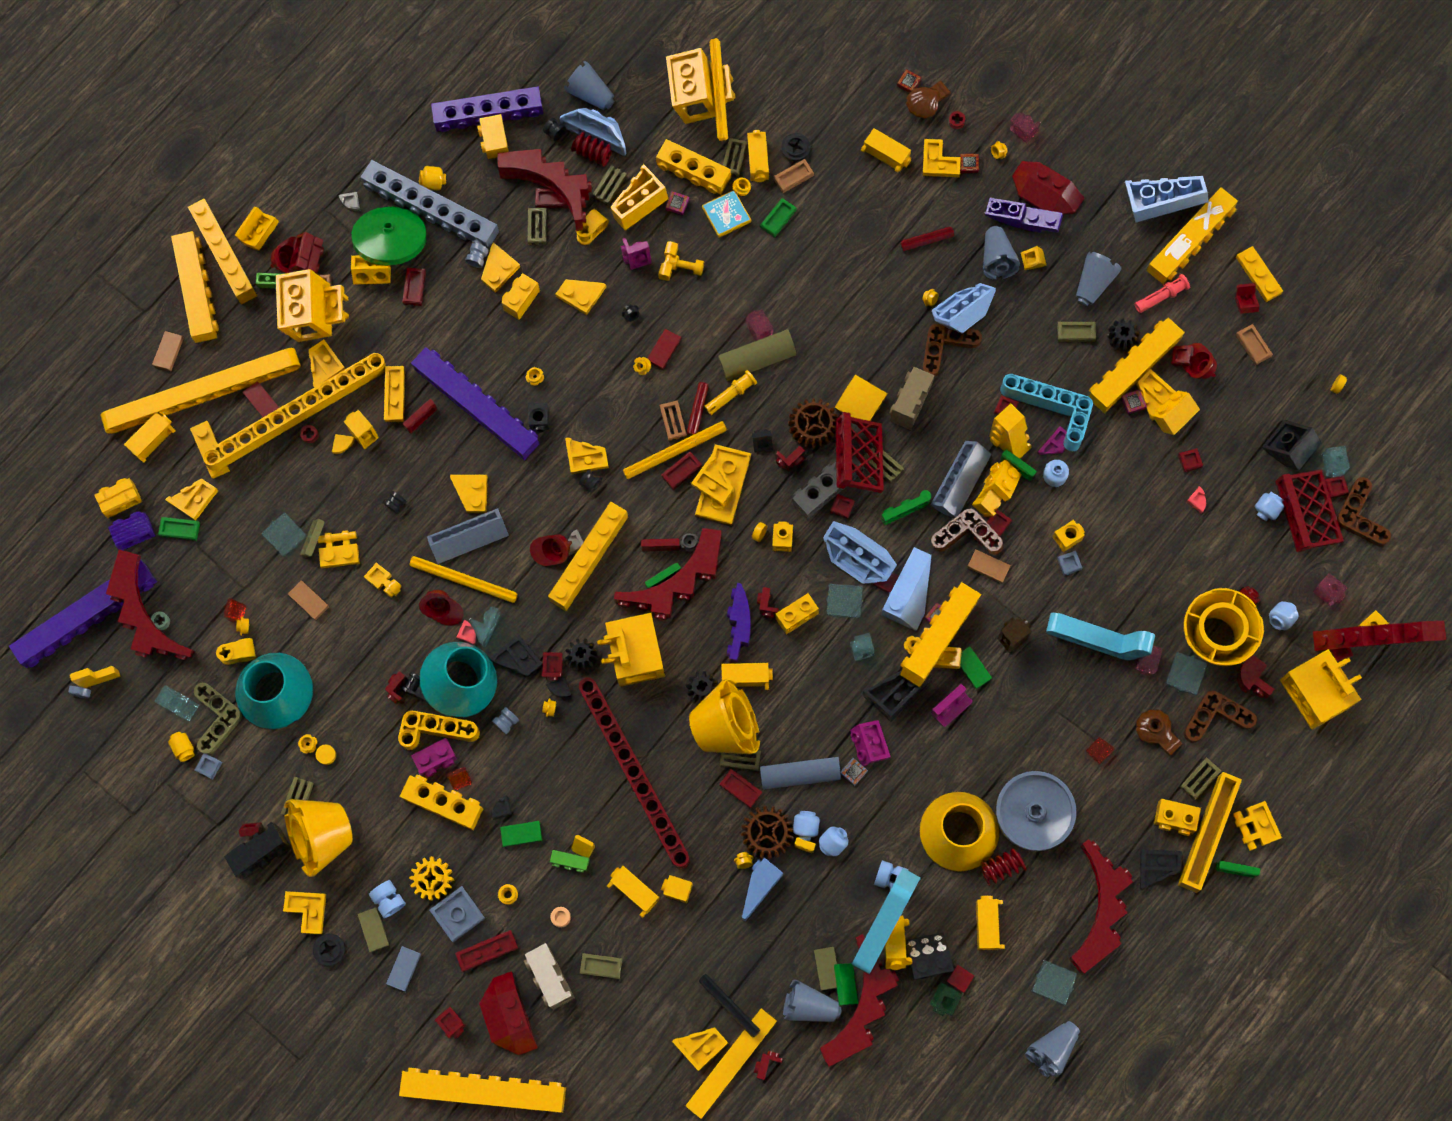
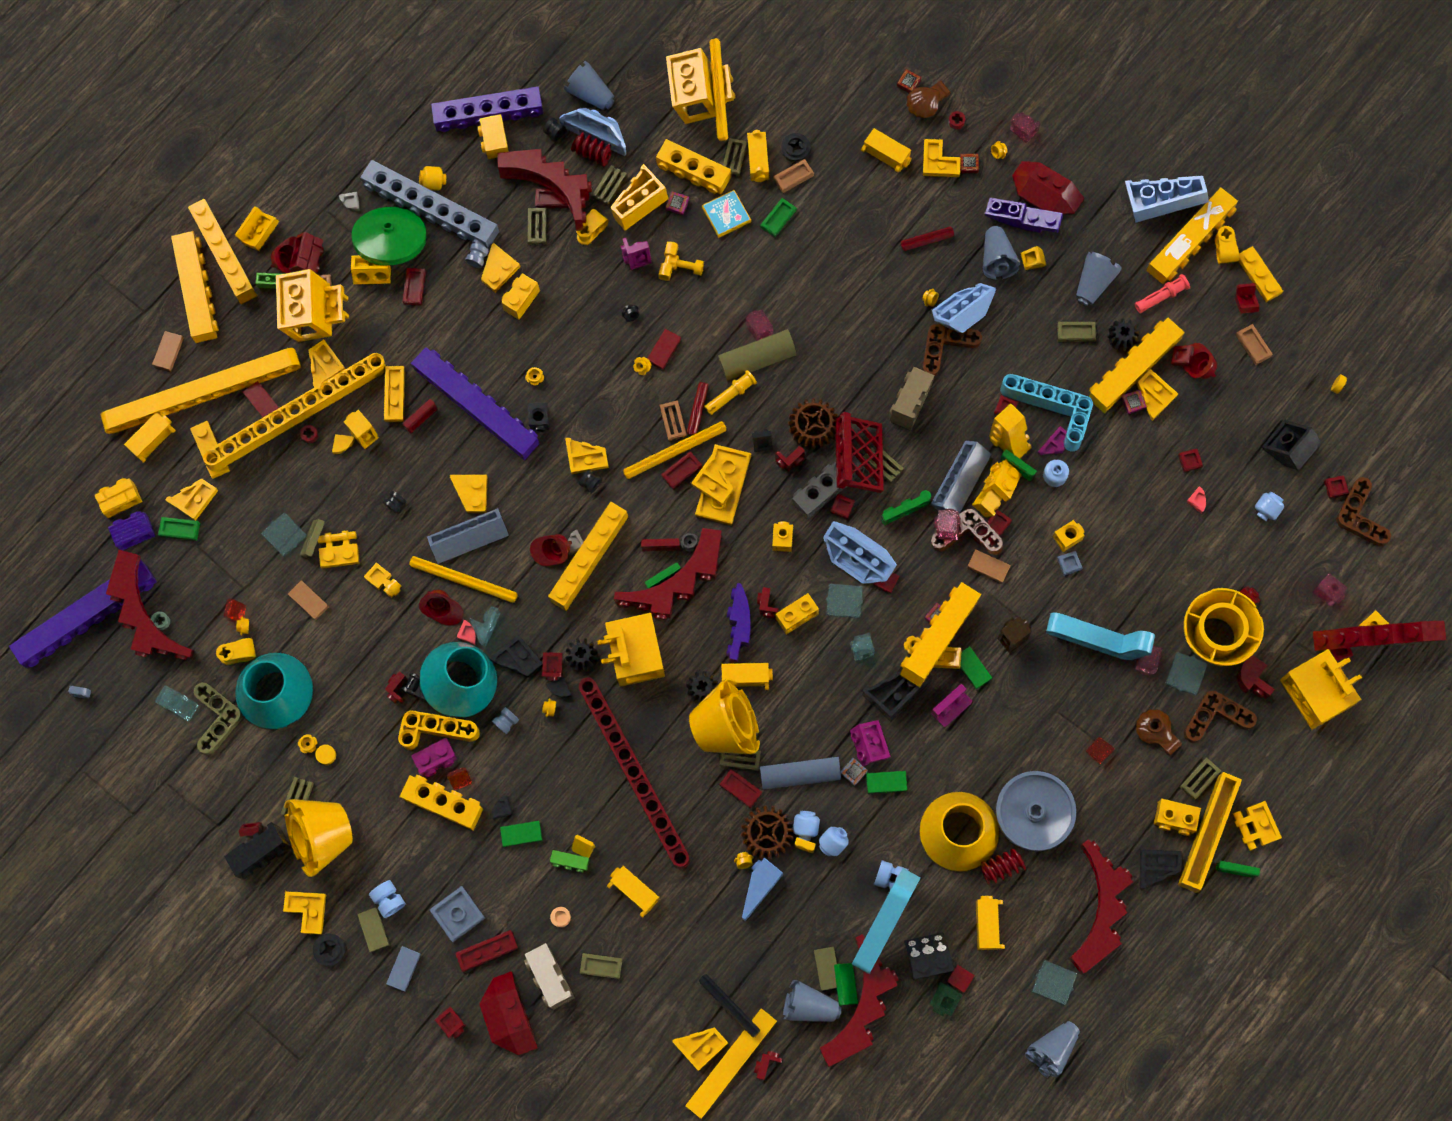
(87, 678): yellow tile -> none
(181, 746): yellow brick -> none
(208, 766): sand blue tile -> none
(431, 887): yellow gear -> none
(482, 1091): yellow brick -> none
(501, 894): yellow plate -> none
(580, 294): yellow wing -> none
(677, 888): yellow brick -> none
(744, 183): yellow plate -> none
(759, 532): yellow tile -> none
(861, 399): yellow slope -> none
(886, 782): none -> green tile
(896, 948): yellow brick -> none
(908, 597): light blue wedge -> none
(947, 524): none -> clear pink brick
(1175, 412): yellow brick -> none
(1226, 248): none -> yellow piece
(1283, 615): light blue head -> none
(1294, 514): dark red fence -> none
(1335, 461): clear light blue brick -> none

